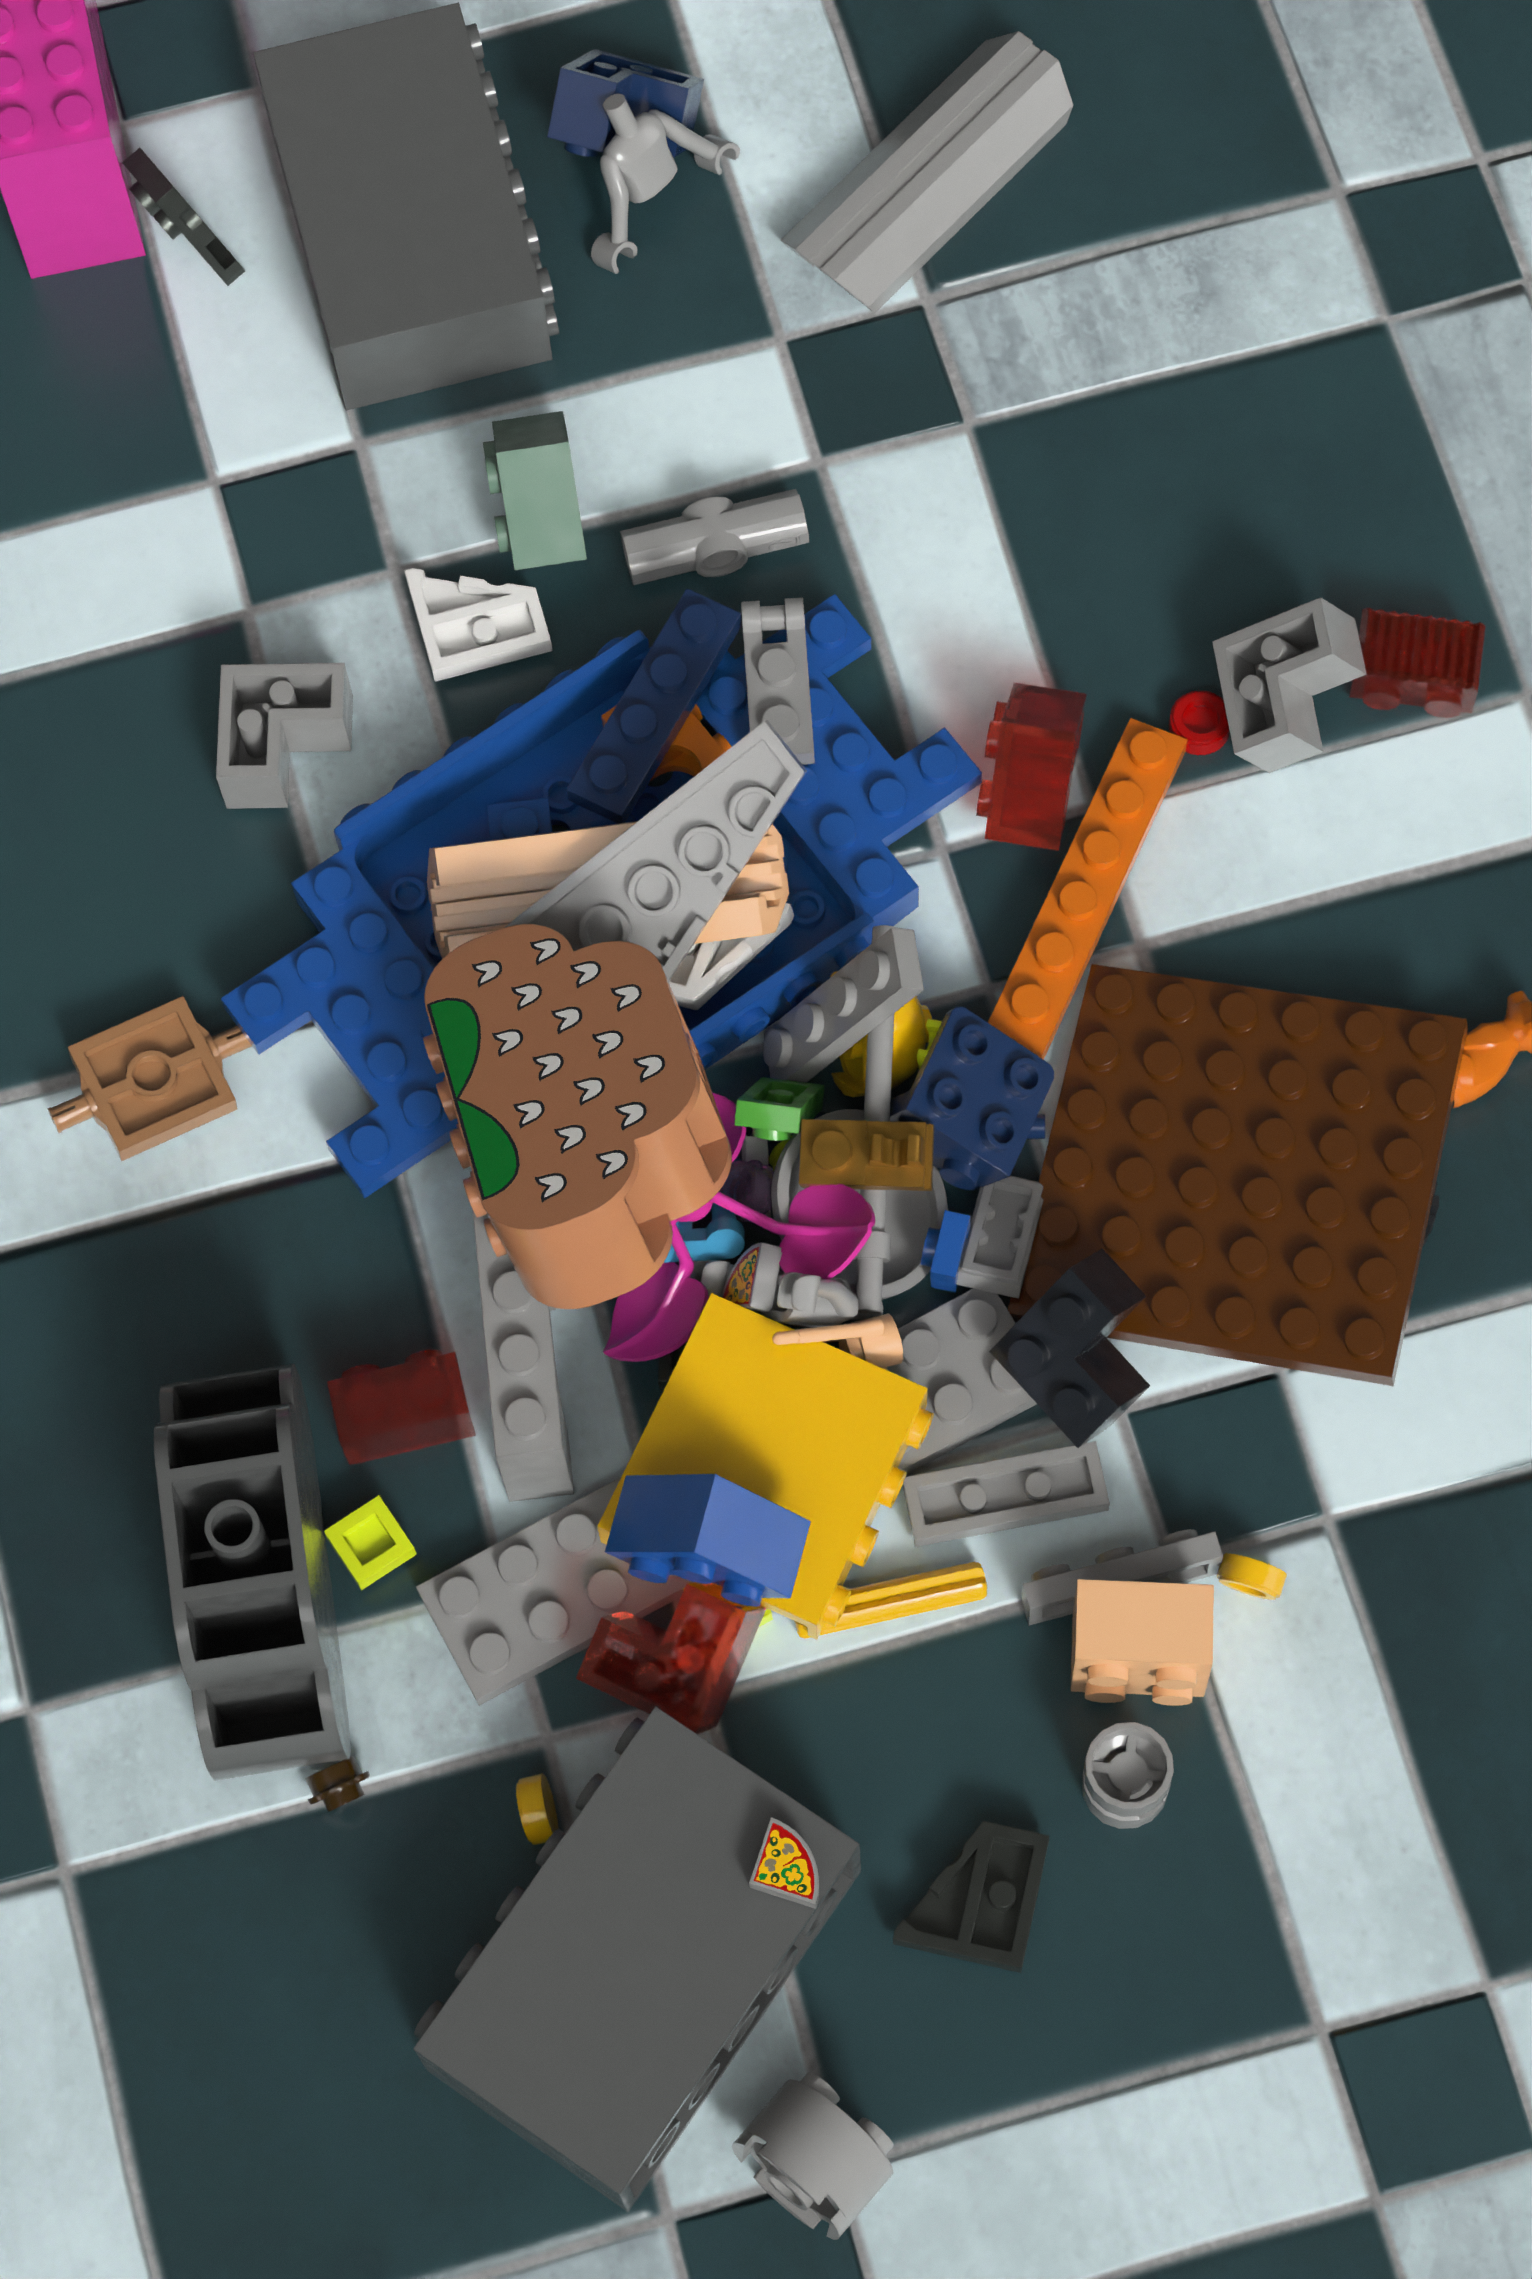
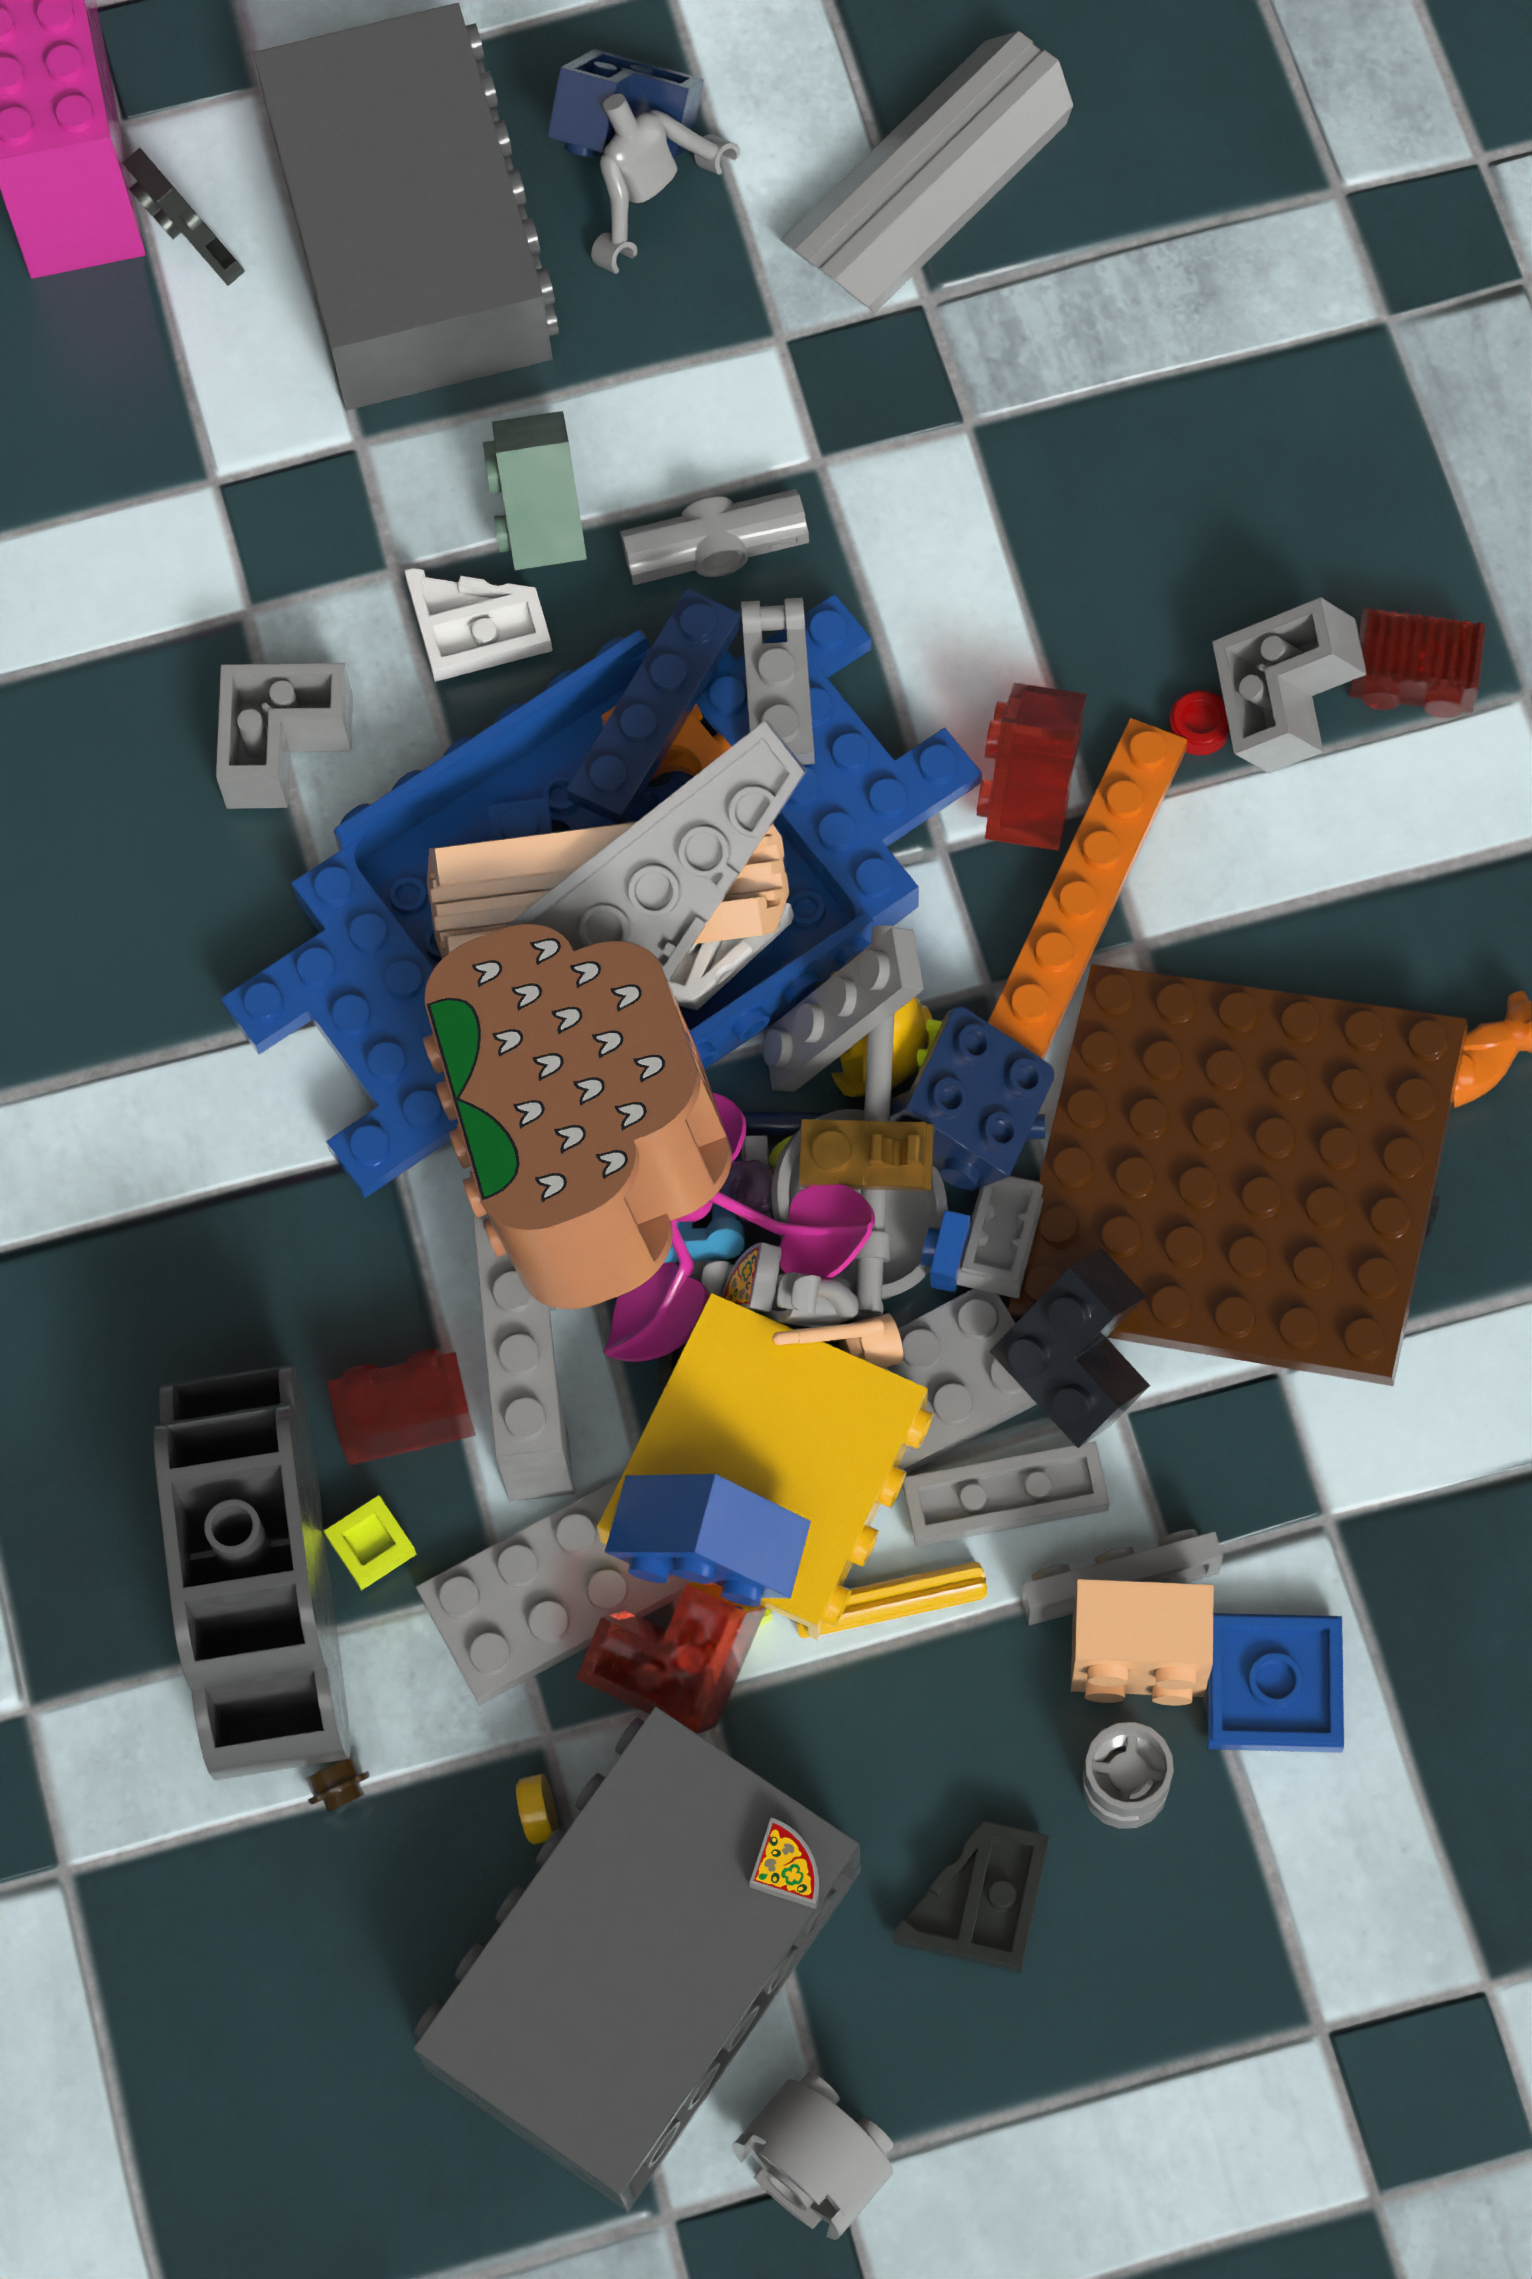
(151, 1078): medium nougat plate -> none
(777, 1107): bright green plate -> none
(1251, 1576): yellow tile -> none
(1276, 1683): none -> blue plate

